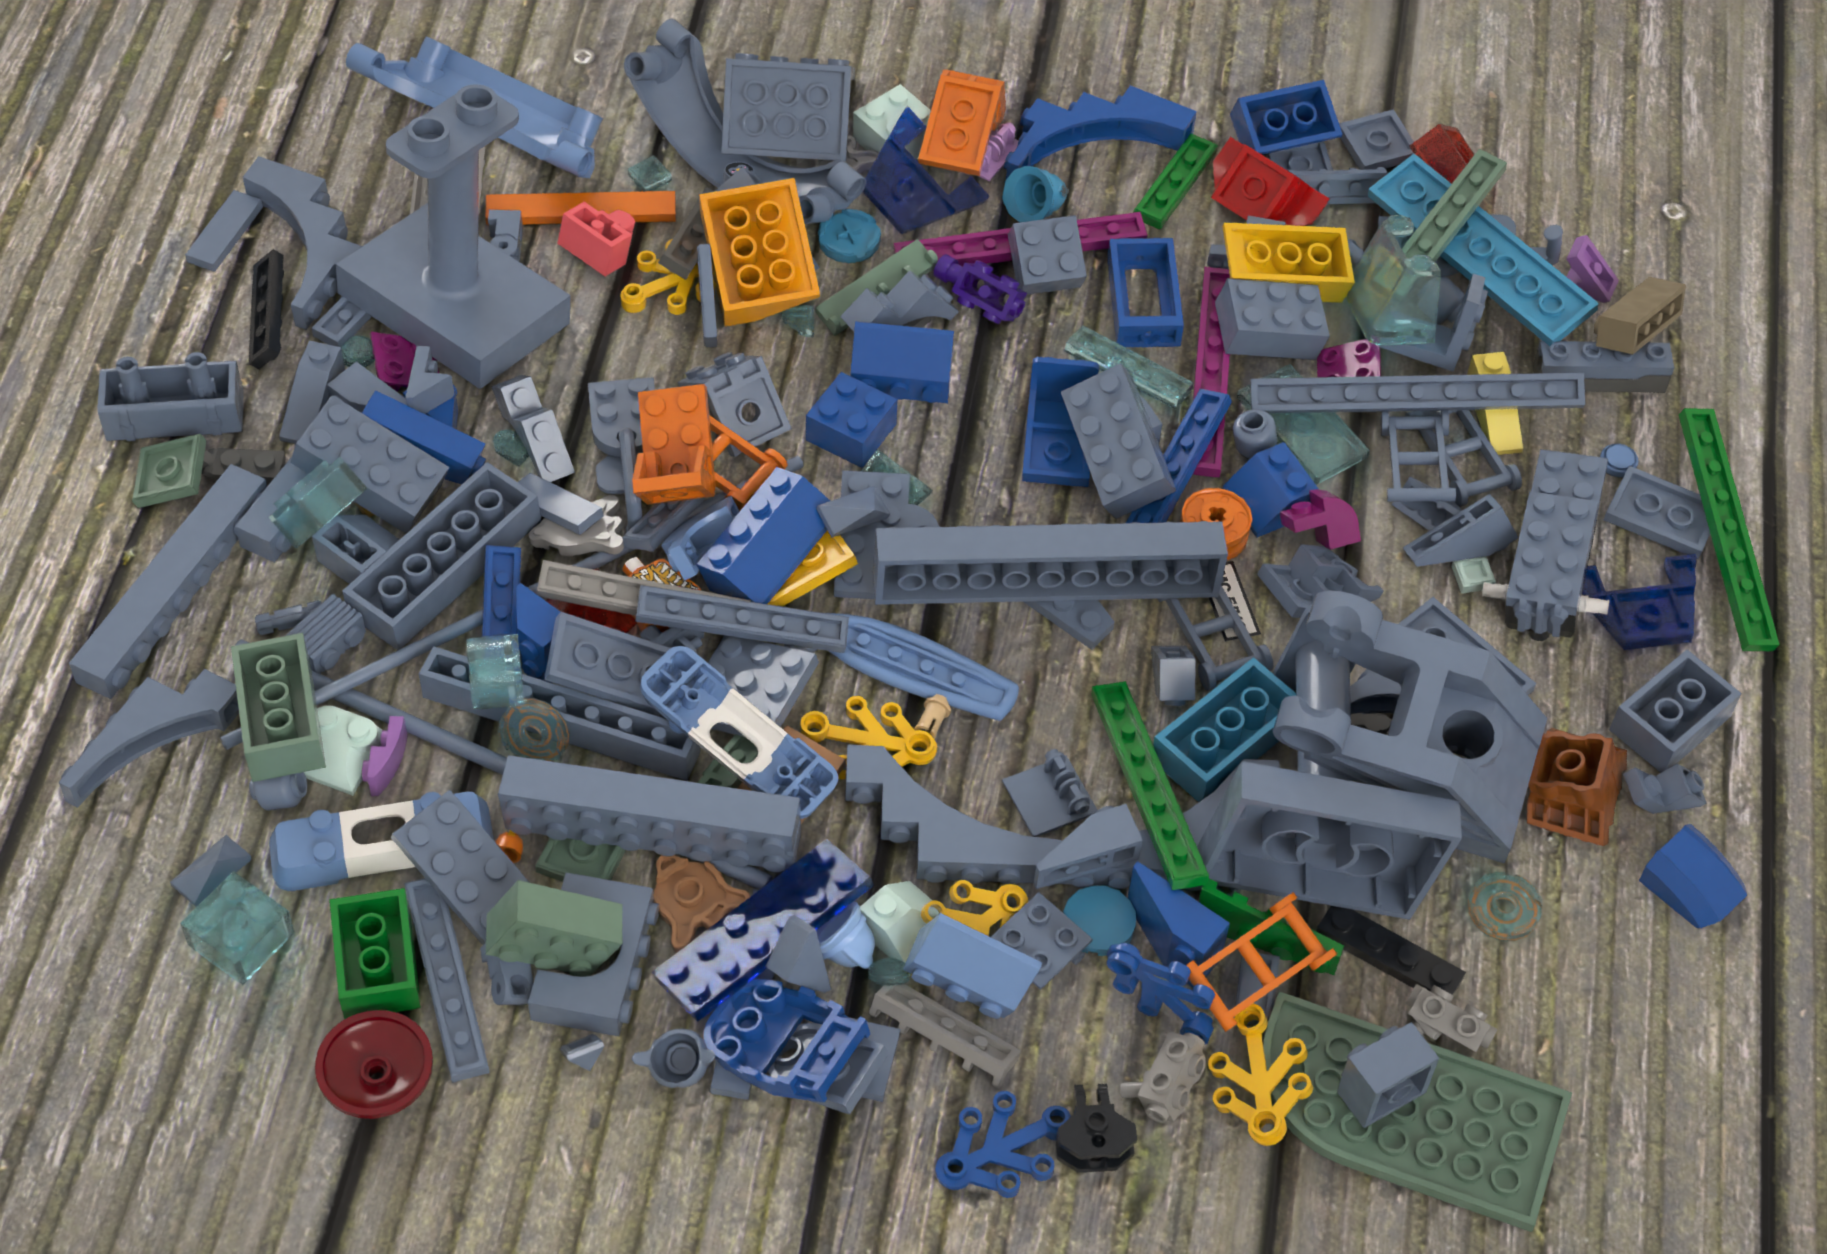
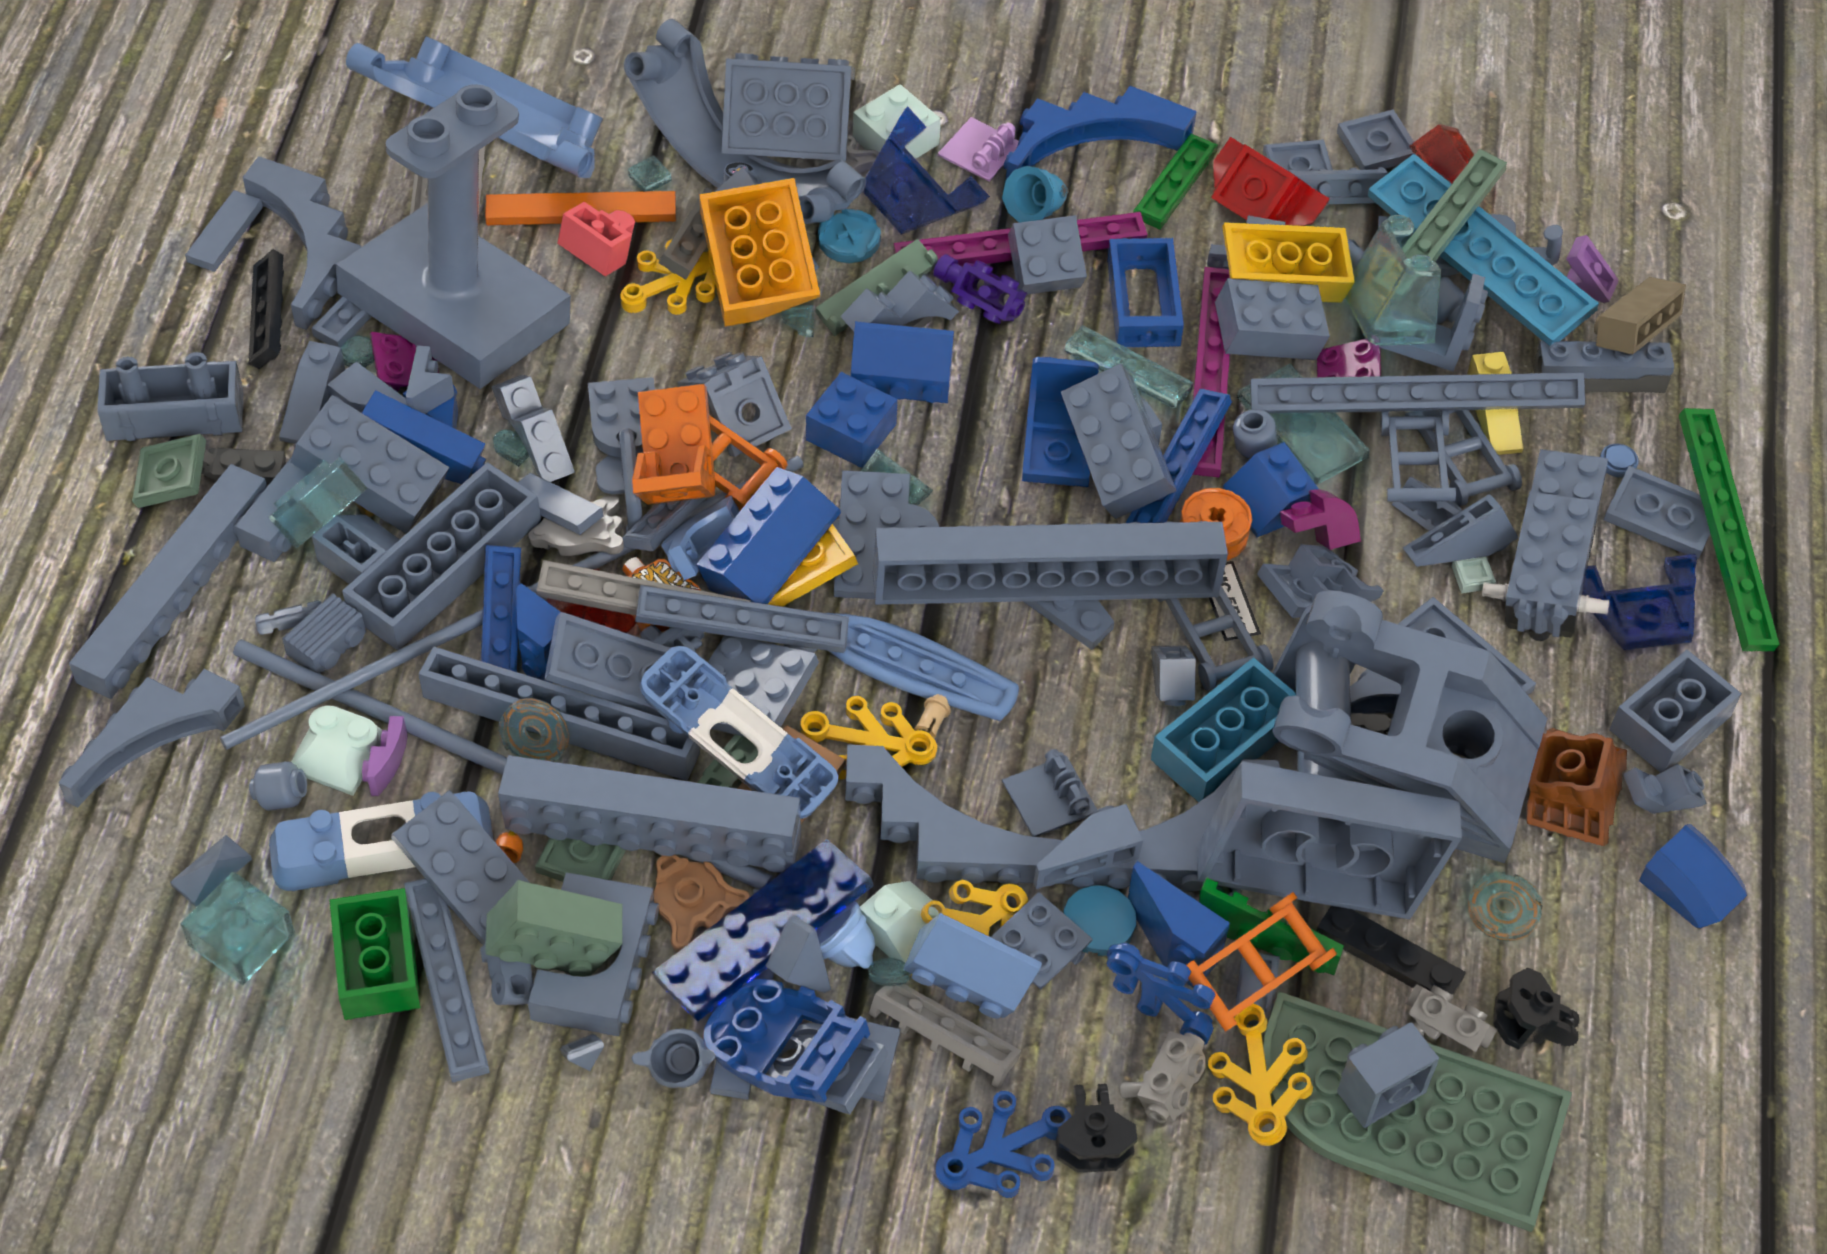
(277, 707): sand green brick -> none
(369, 1045): dark red dish -> none
(495, 671): clear light blue brick -> none
(506, 231): sand blue leg -> none
(707, 295): sand blue tile -> none
(853, 511): sand blue slope -> none
(962, 121): orange bracket -> none
(1150, 786): green tile -> none
(1286, 118): blue slope -> none
(1535, 1013): none -> black hinge

